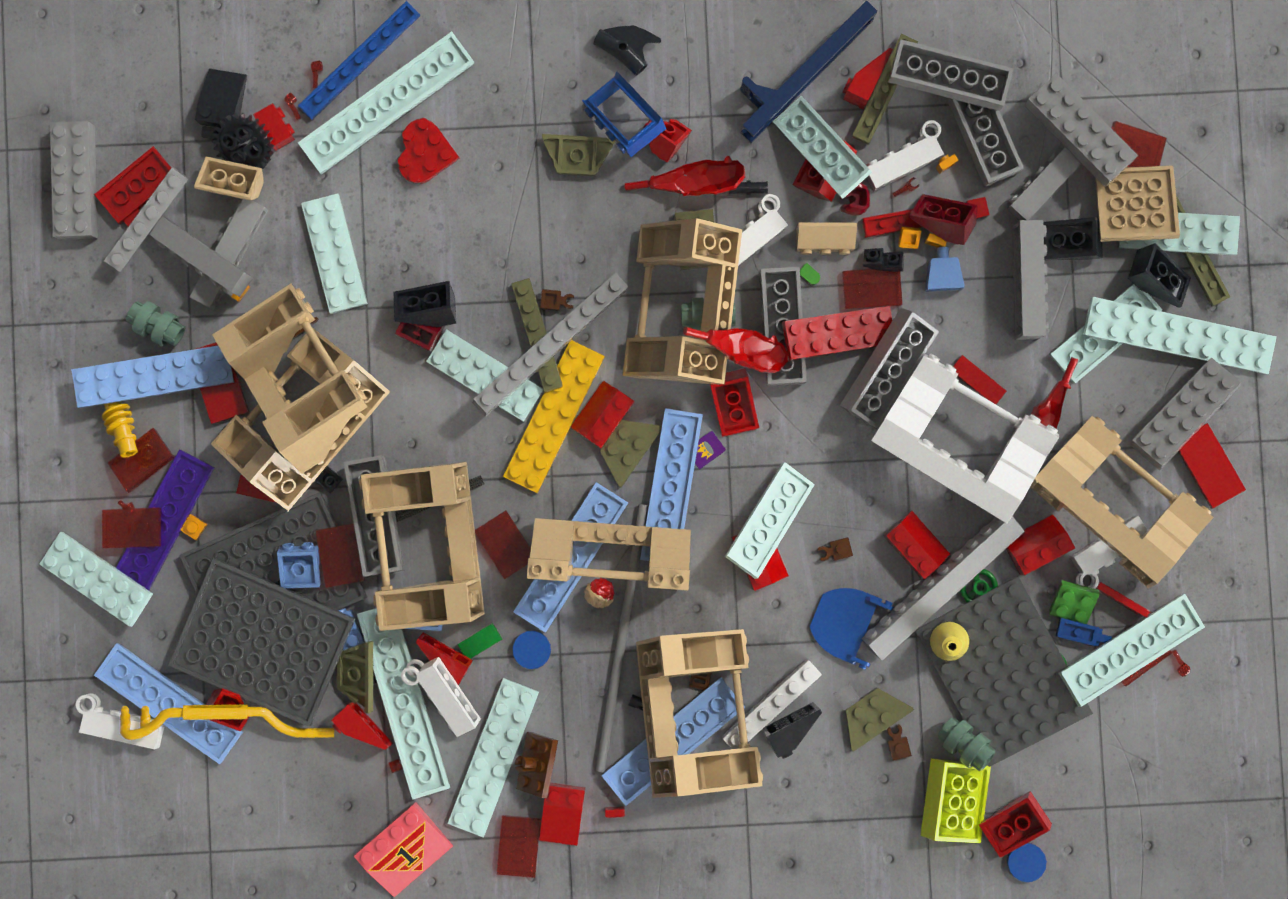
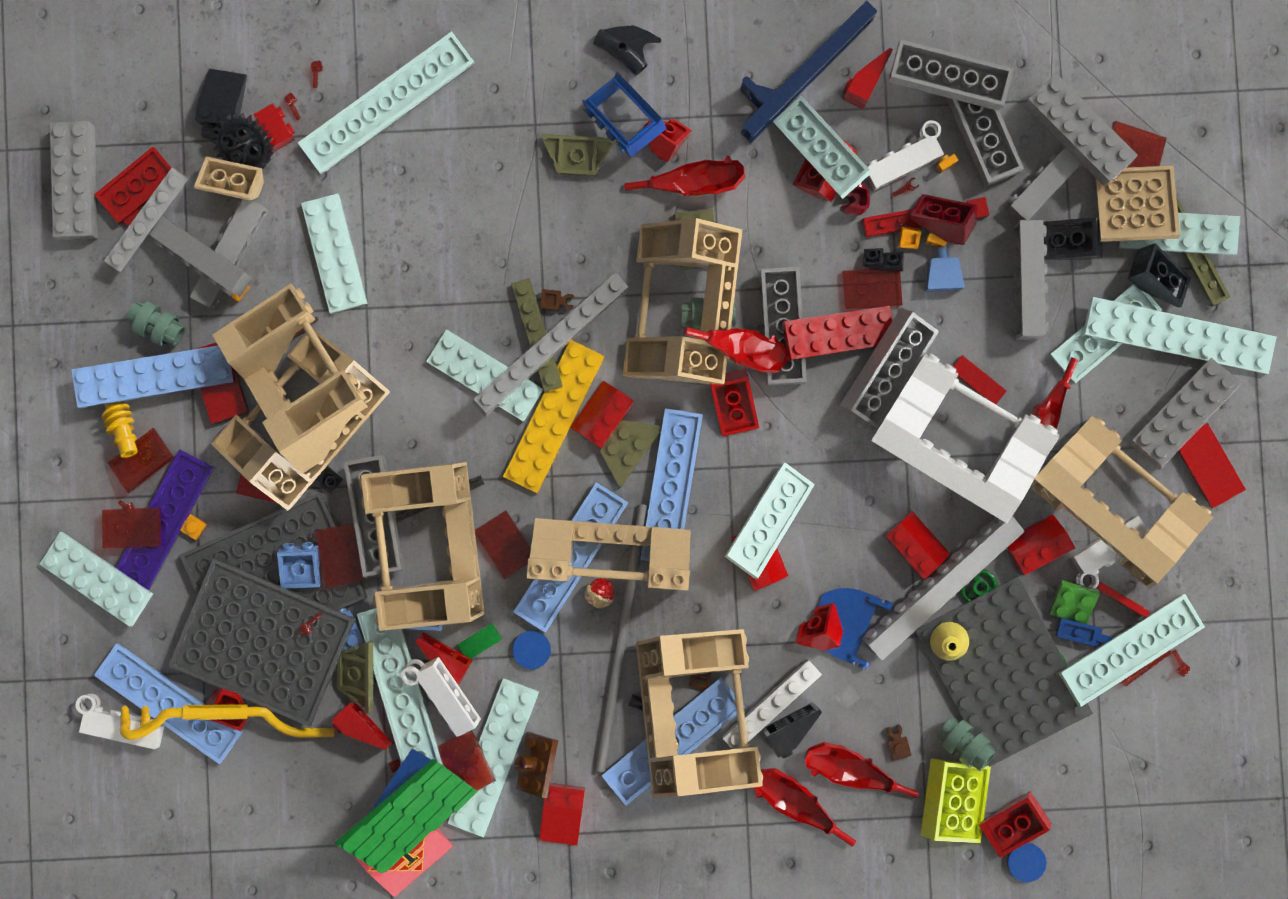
(306, 628): none -> clear red hand
(359, 60): blue tile -> none
(407, 811): none -> green piece
(420, 335): dark red slope -> none
(425, 152): red plate -> none
(426, 305): black slope -> none
(466, 760): none -> clear red plate
(518, 846): clear red tile -> none
(614, 812): red tile -> none
(708, 449): dark purple sticker -> none
(750, 187): black pin -> none
(763, 230): white hinge -> none
(789, 796): none -> red piece
(809, 274): bright green piece -> none
(822, 630): none -> red slope
(826, 238): tan slope -> none
(838, 548): reddish brown plate -> none
(843, 765): none -> red piece
(873, 715): olive wing -> none
(878, 101): olive plate -> none

